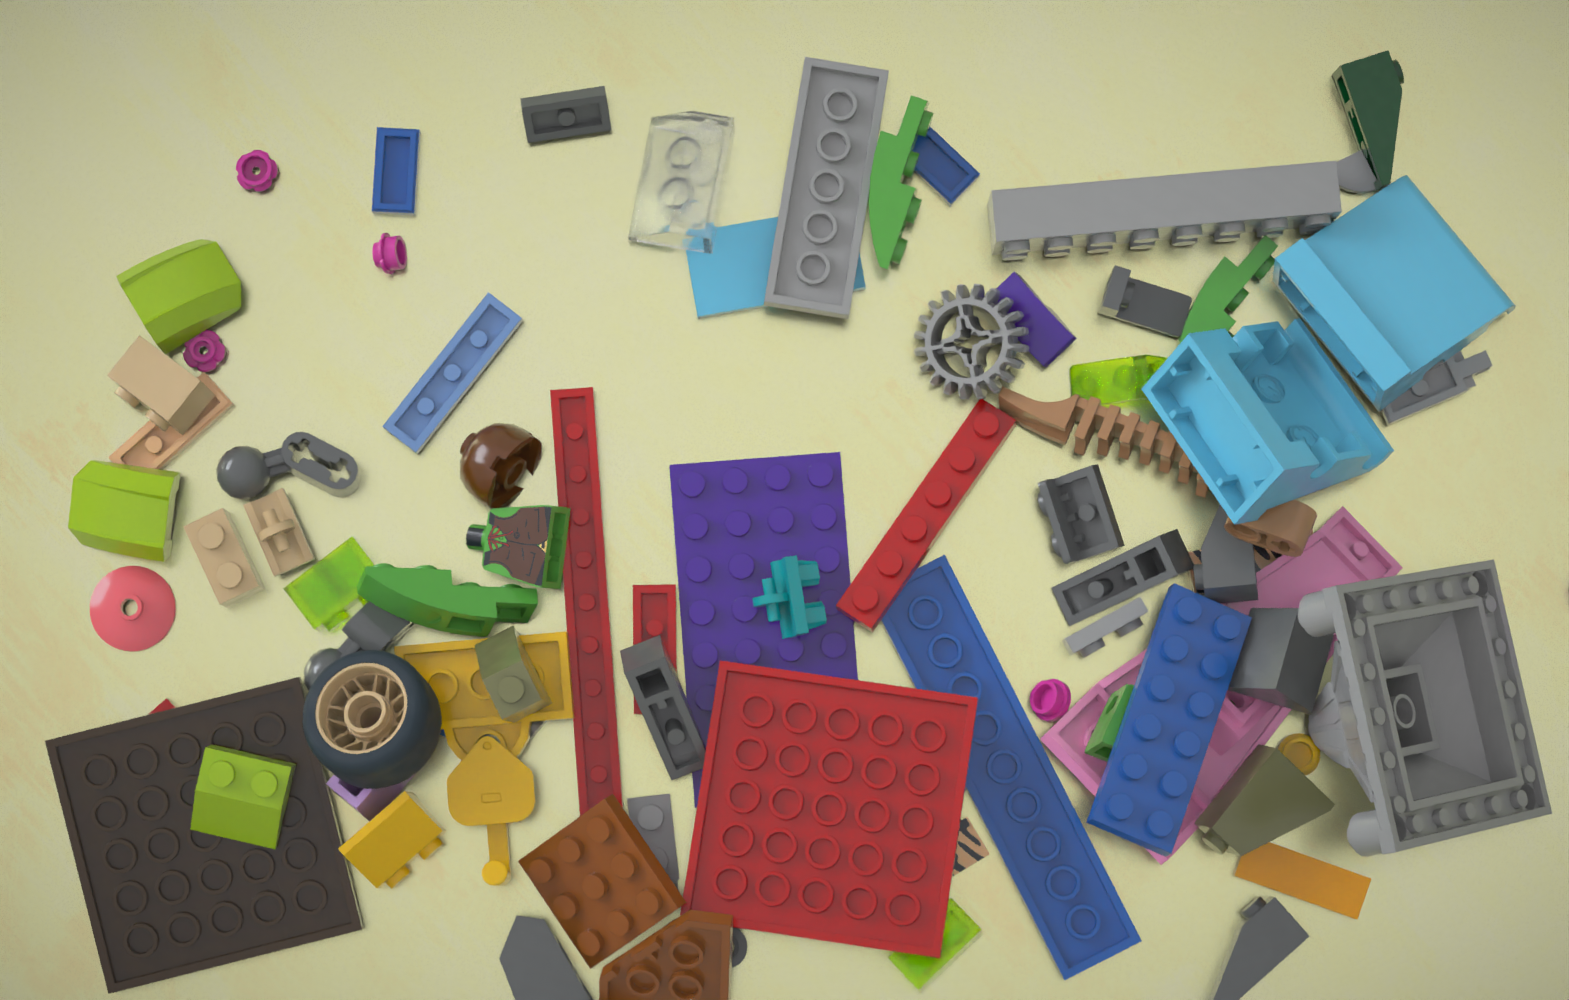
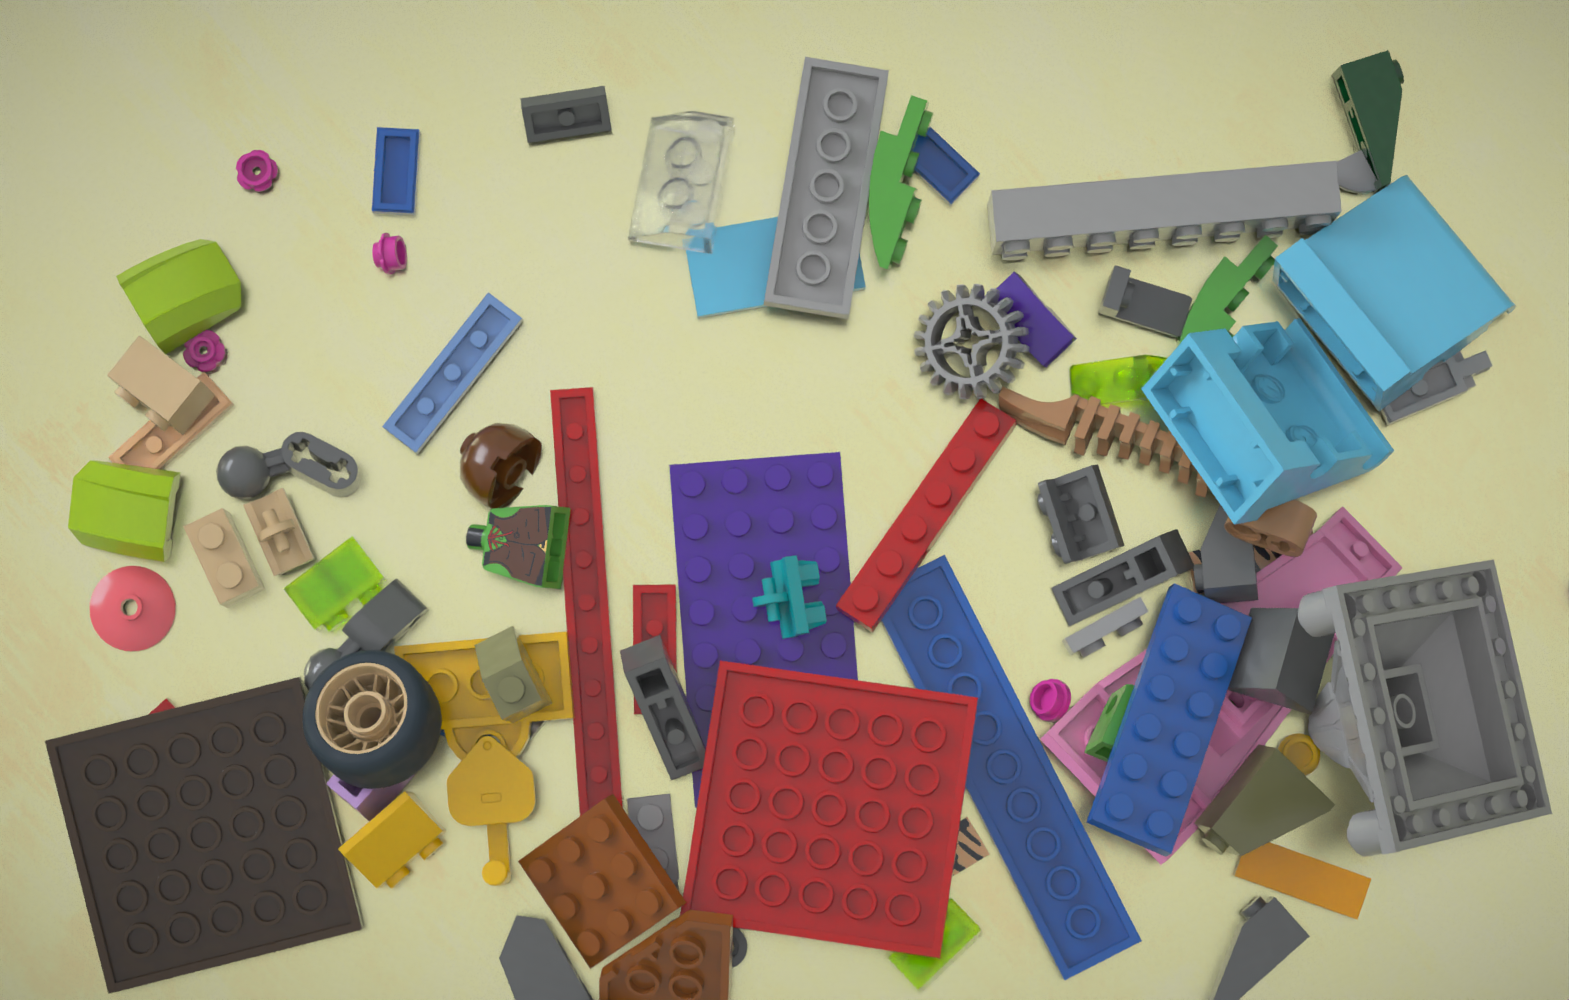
(241, 796): lime slope -> none
(430, 599): bright green slope -> none

